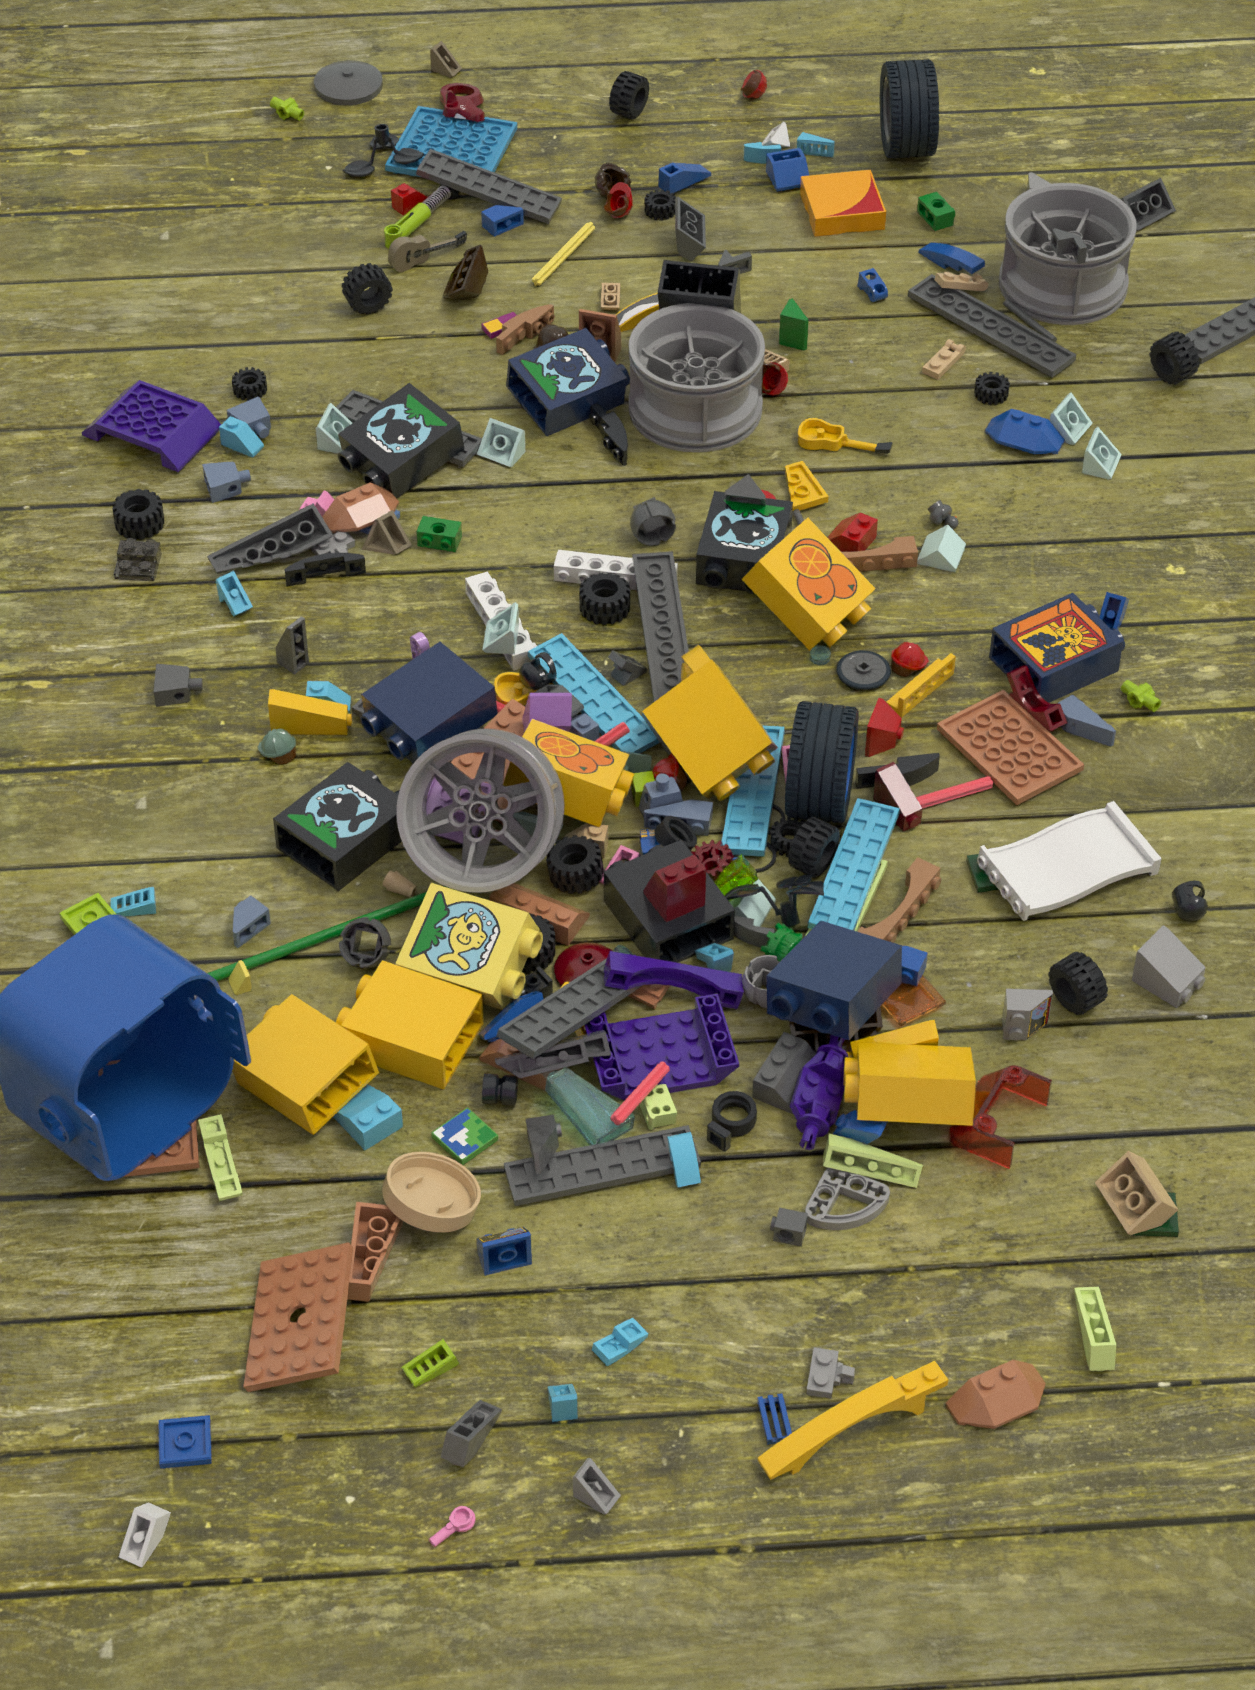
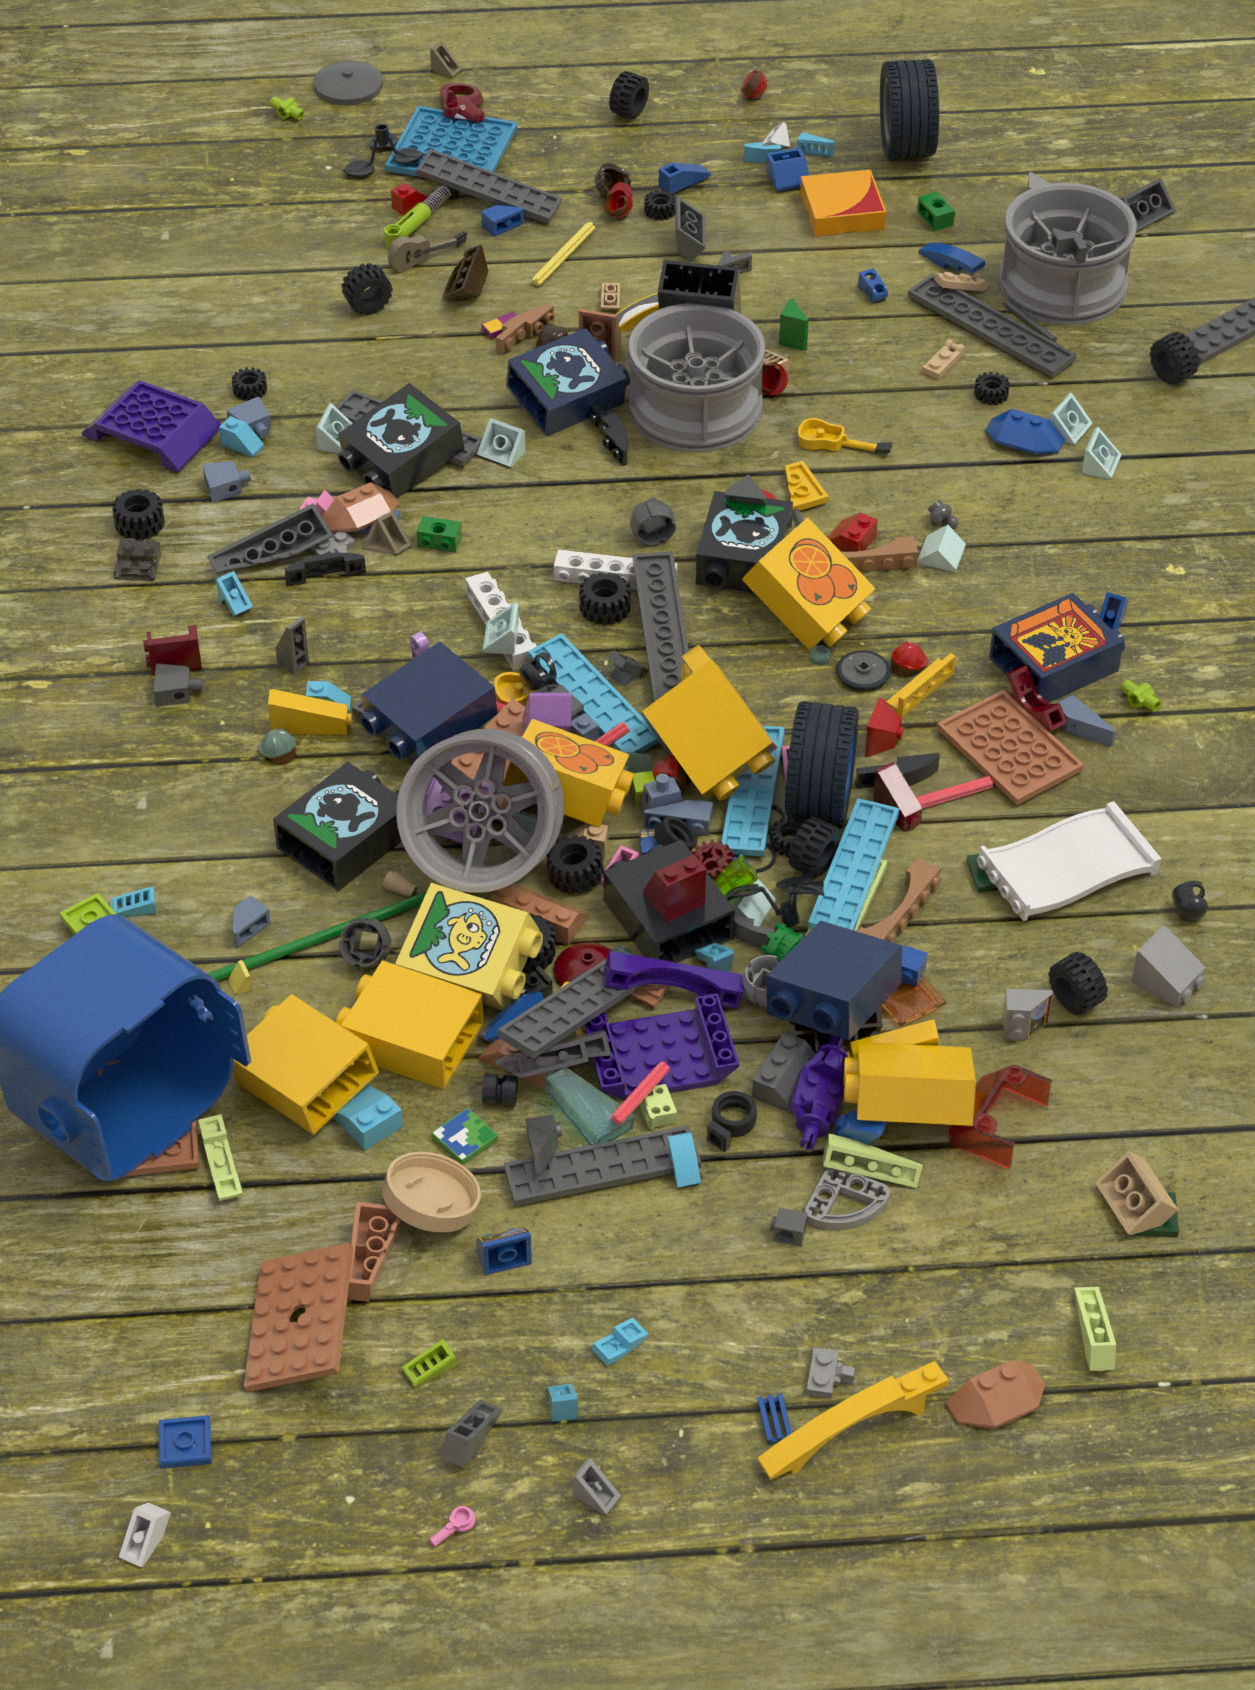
(174, 650): none -> dark red panel

